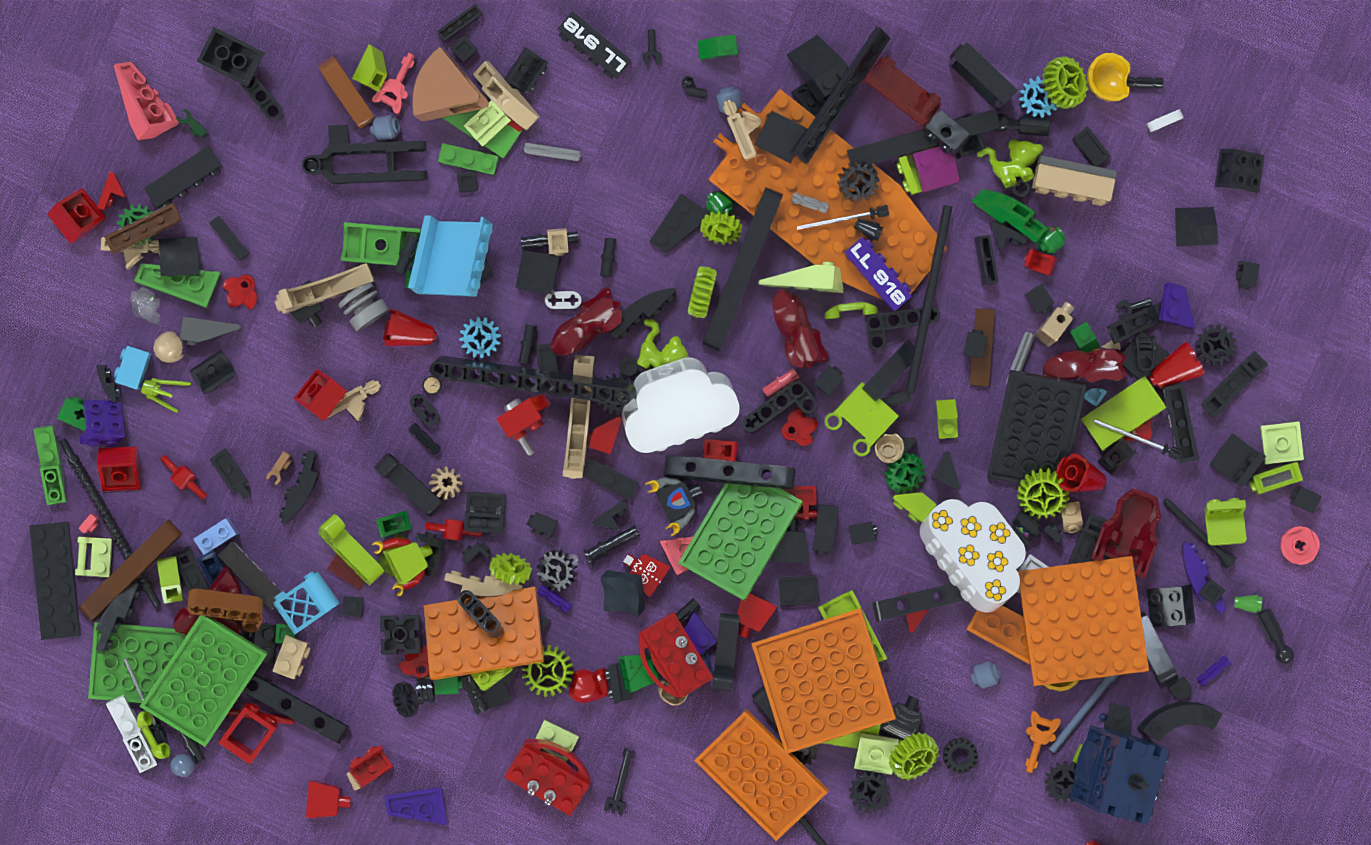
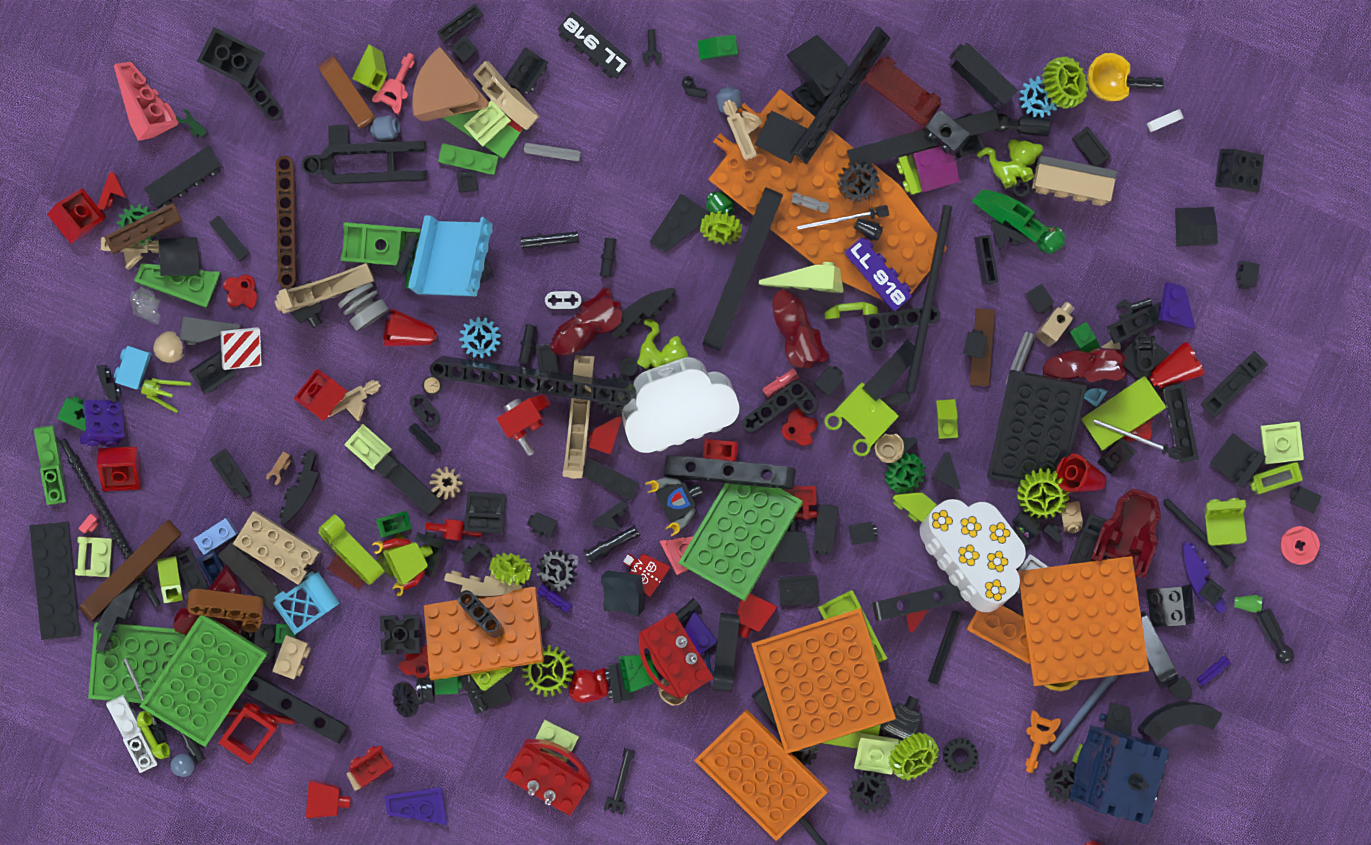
(183, 477): red piece -> none
(241, 348): none -> tile
(277, 547): none -> tan piece
(290, 231): none -> reddish brown beam
(353, 606): black plate -> none
(367, 446): none -> yellowish green plate
(538, 272): black tile -> none
(557, 241): tan bracket -> none
(702, 292): lime gear -> none
(945, 647): none -> black axle
(986, 674): sand blue head -> none
(1040, 262): red bracket -> none
(1219, 337): black gear -> none

